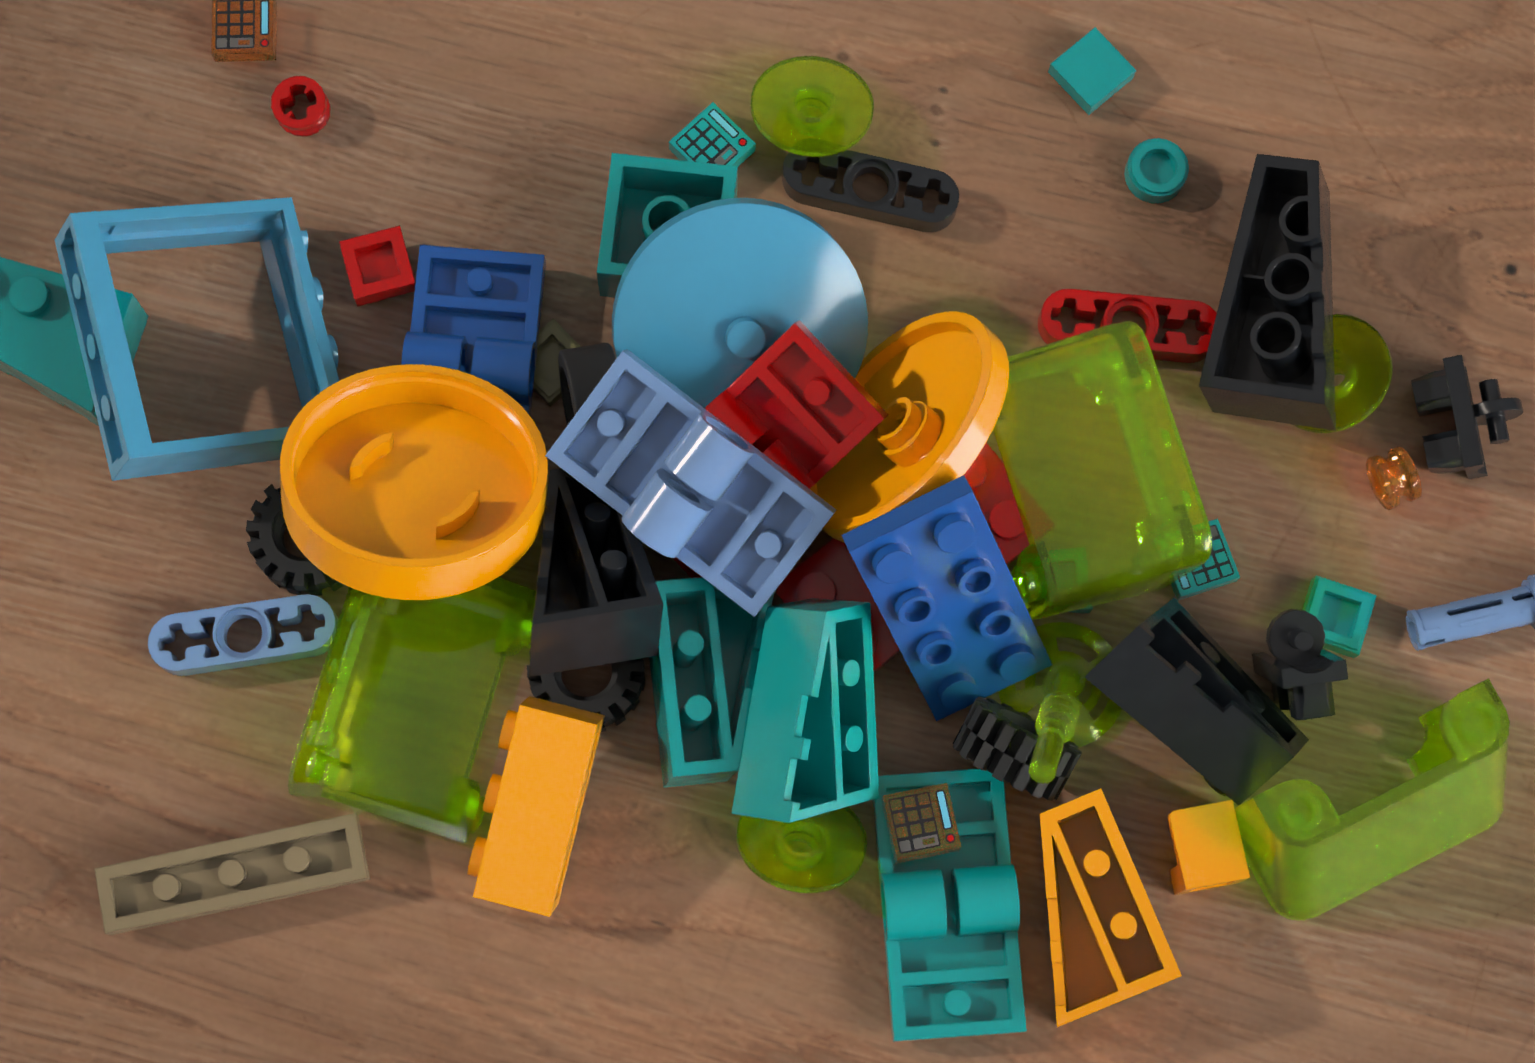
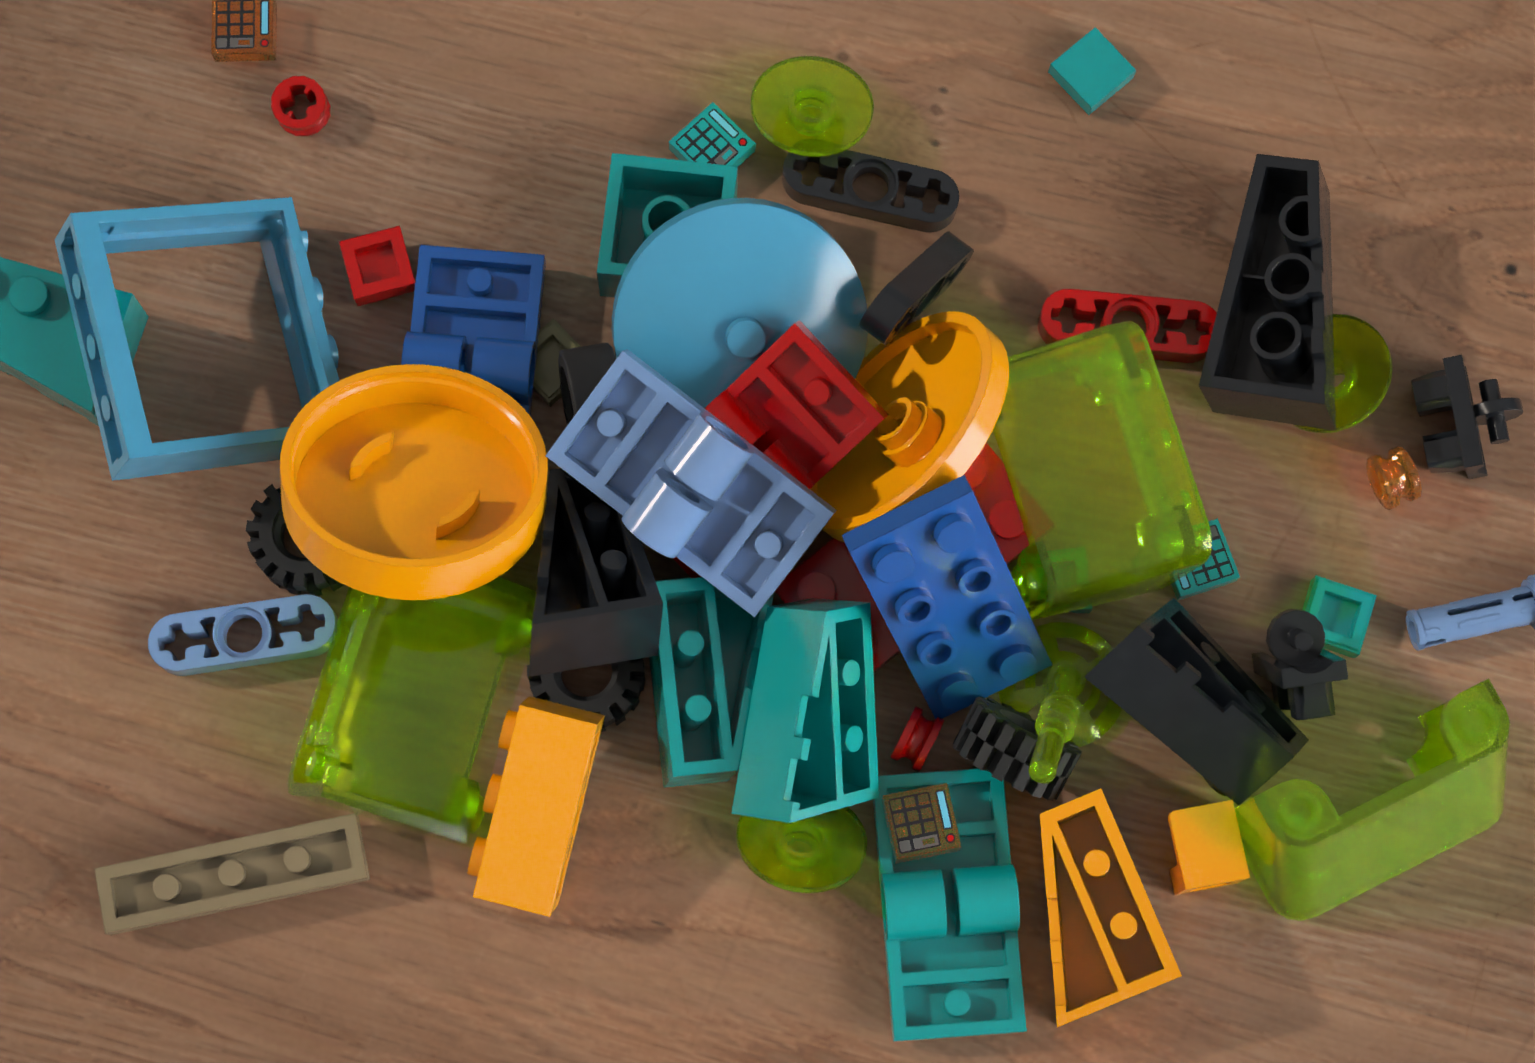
(916, 288): none -> black beam
(917, 739): none -> red bush
(1156, 170): teal tile -> none

